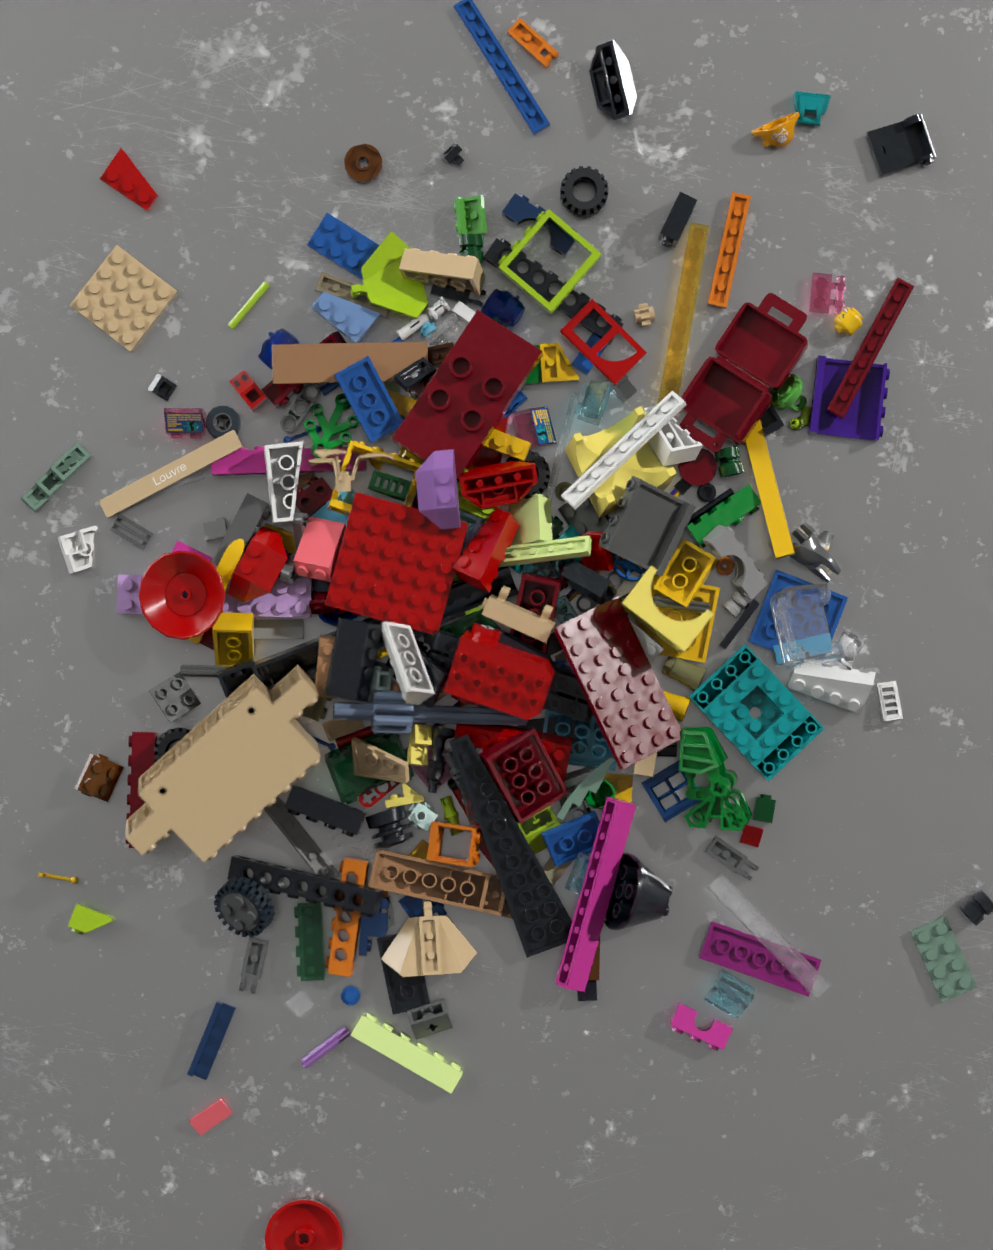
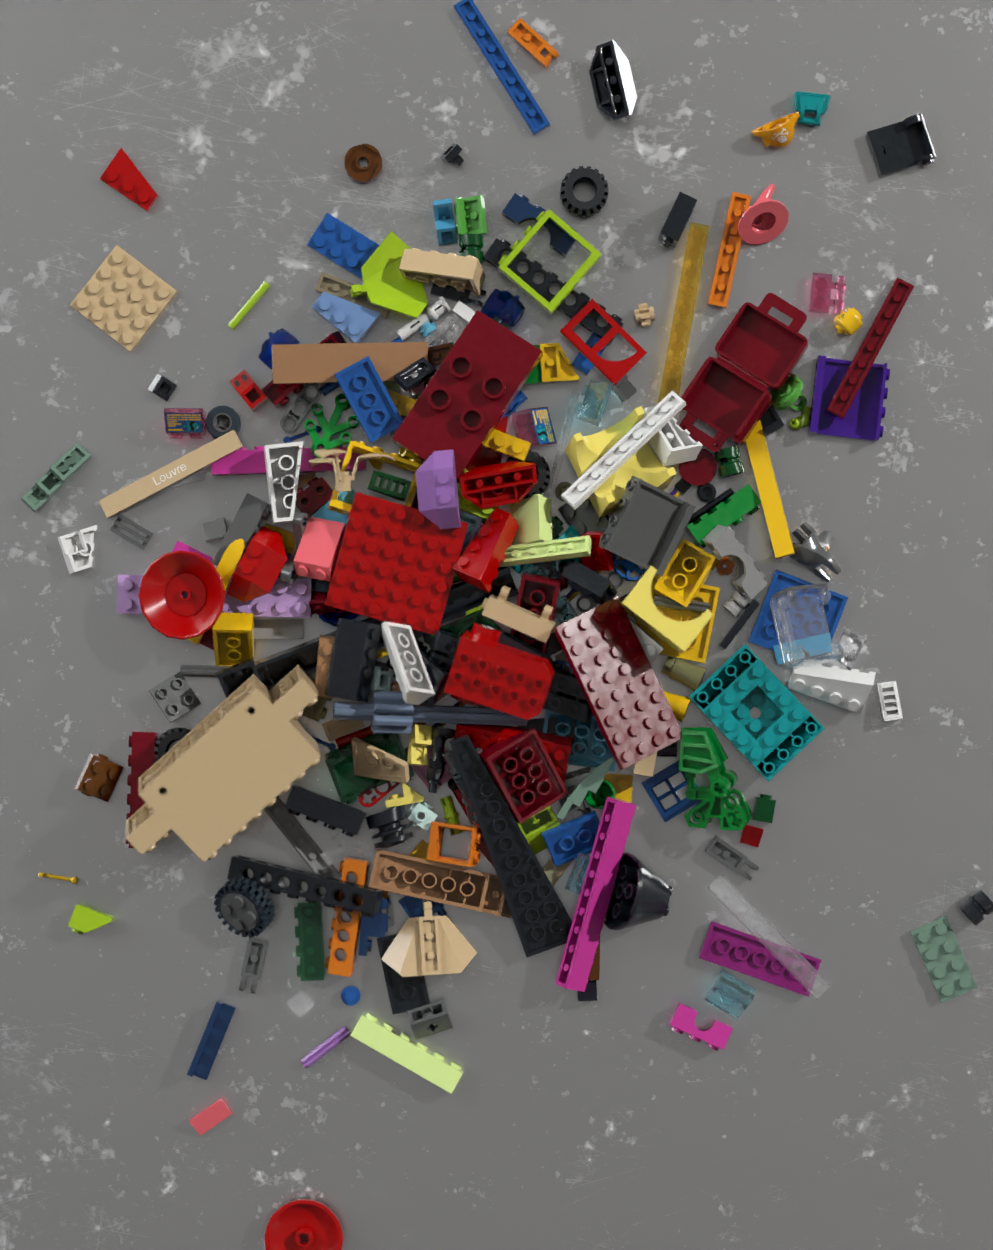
(445, 221): none -> dark azure slope
(764, 219): none -> coral piece

